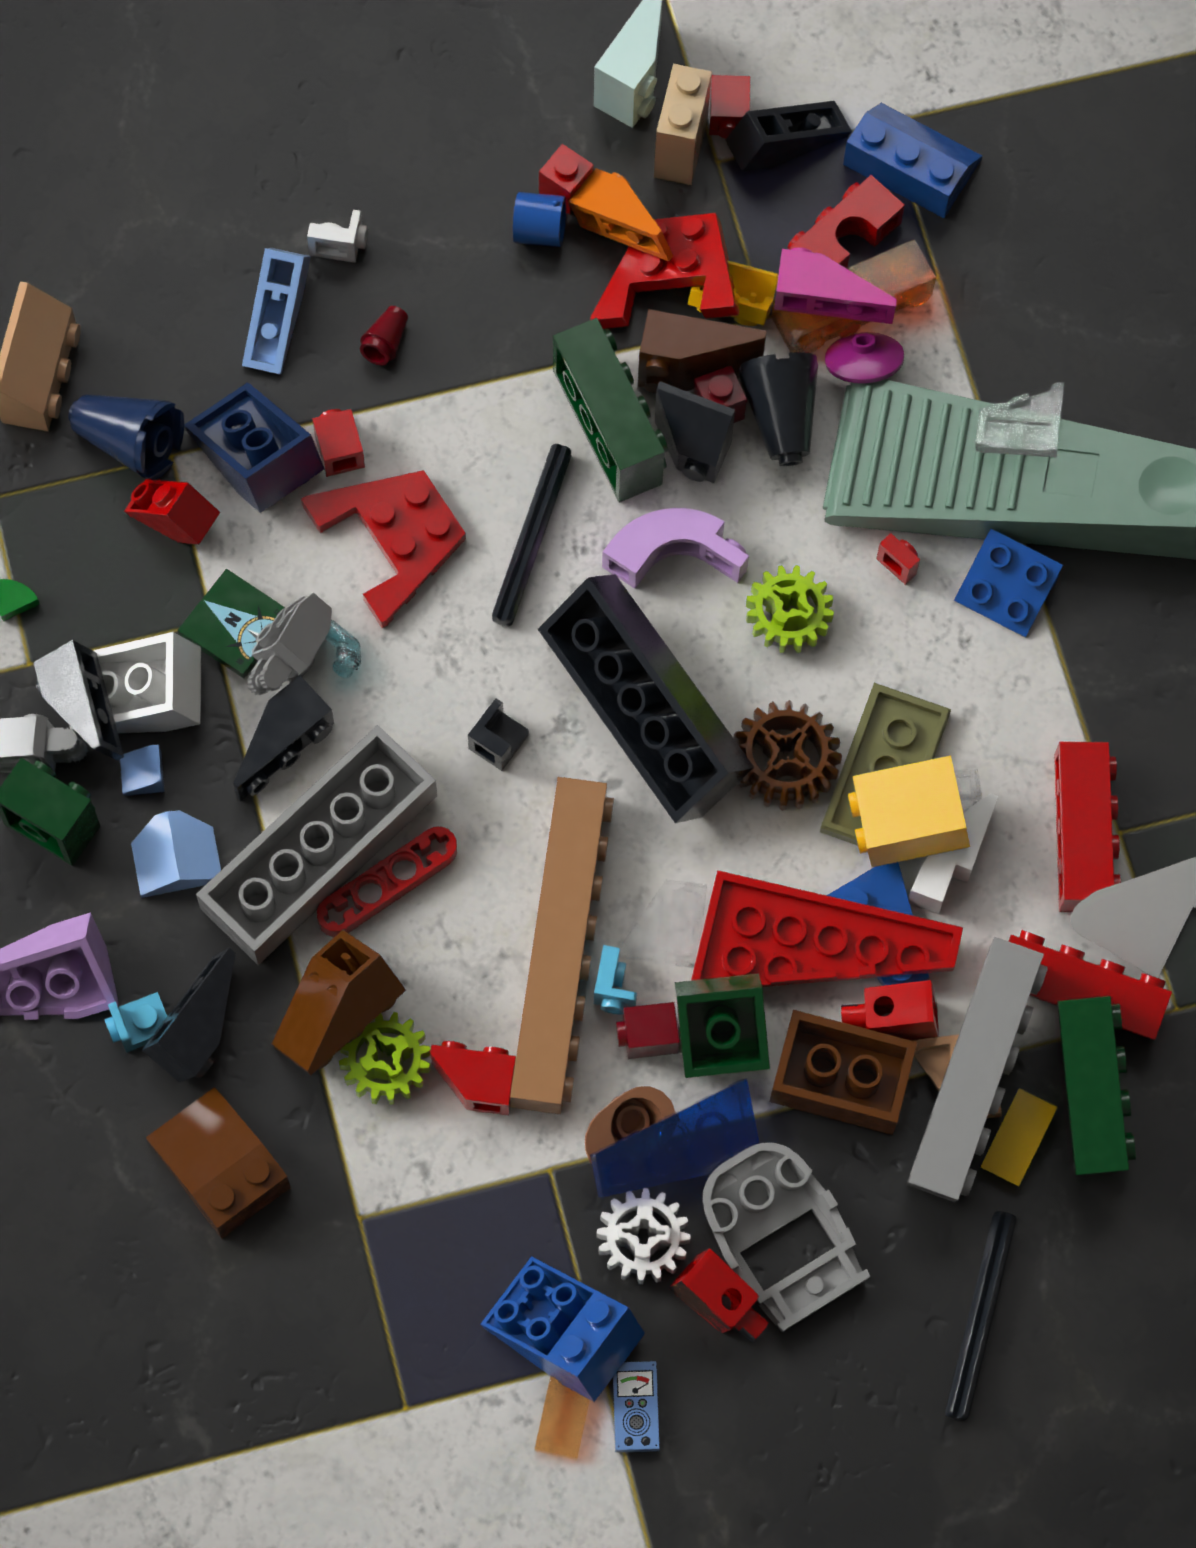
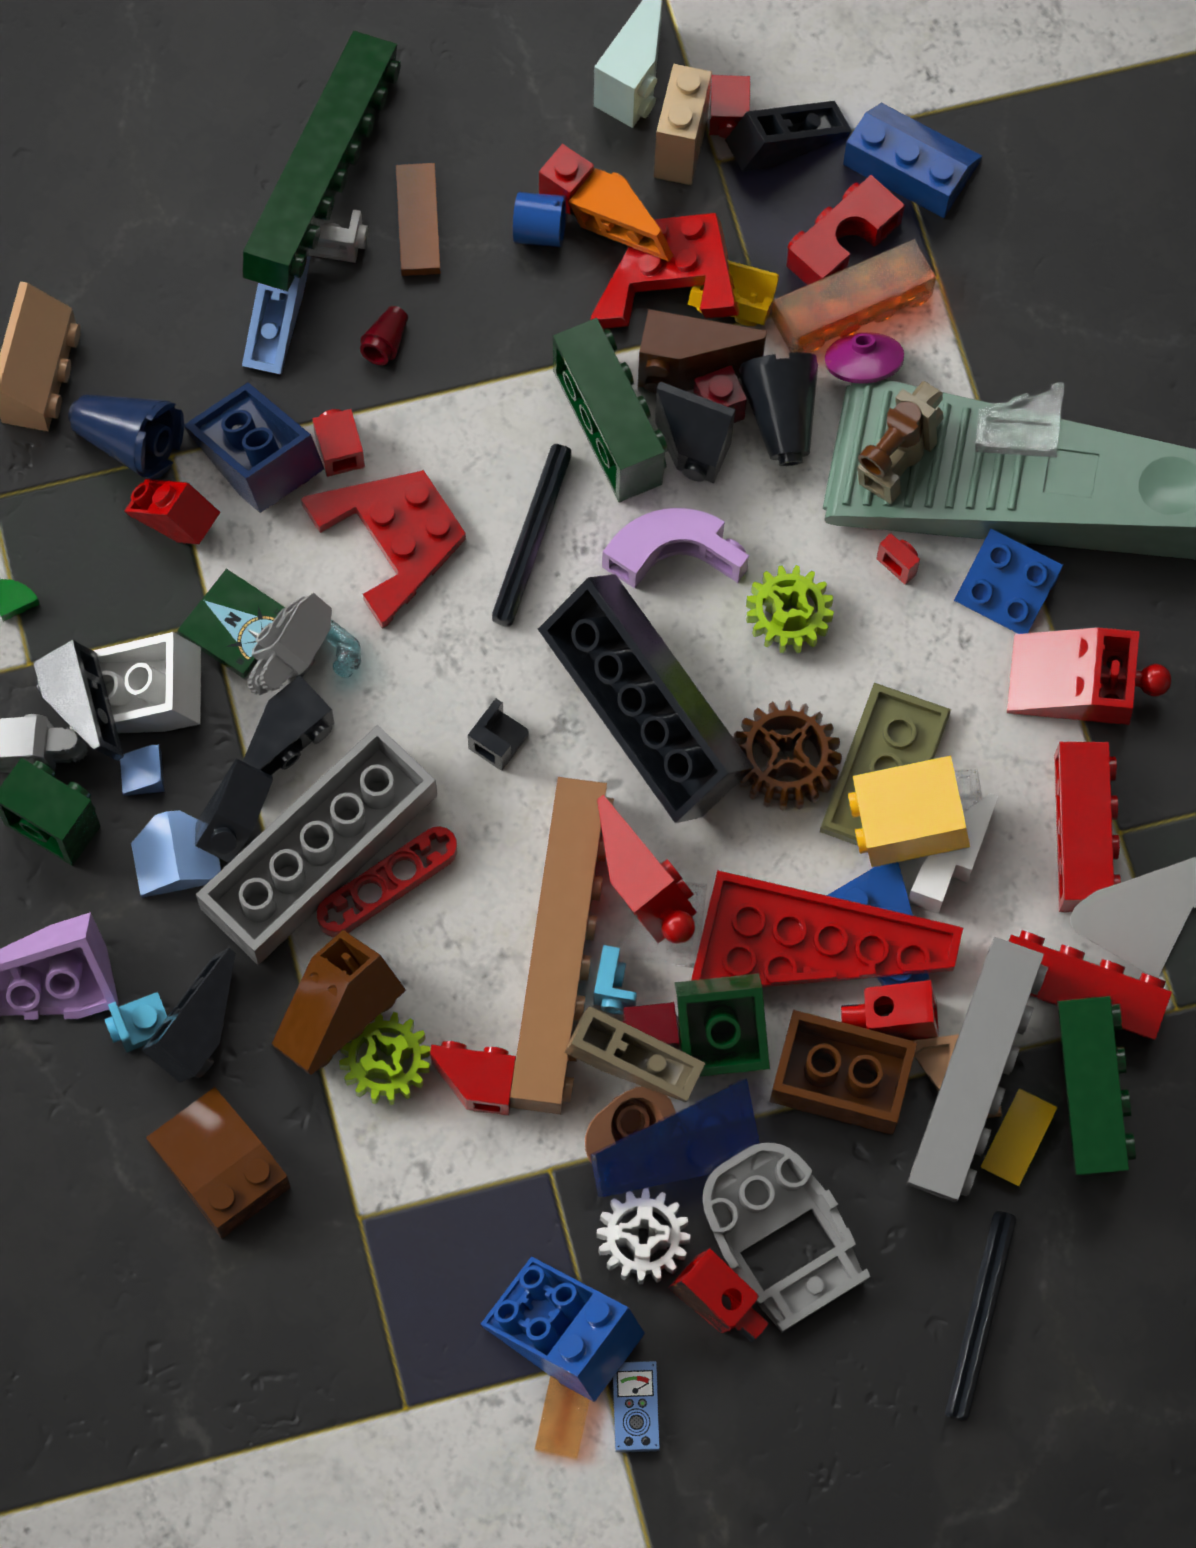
(232, 811): none -> black slope
(321, 162): none -> dark green brick
(418, 219): none -> dark orange tile
(633, 1055): none -> dark tan slope
(648, 888): none -> slope
(822, 287): dark pink slope -> none
(909, 431): none -> hips
(1069, 677): none -> slope

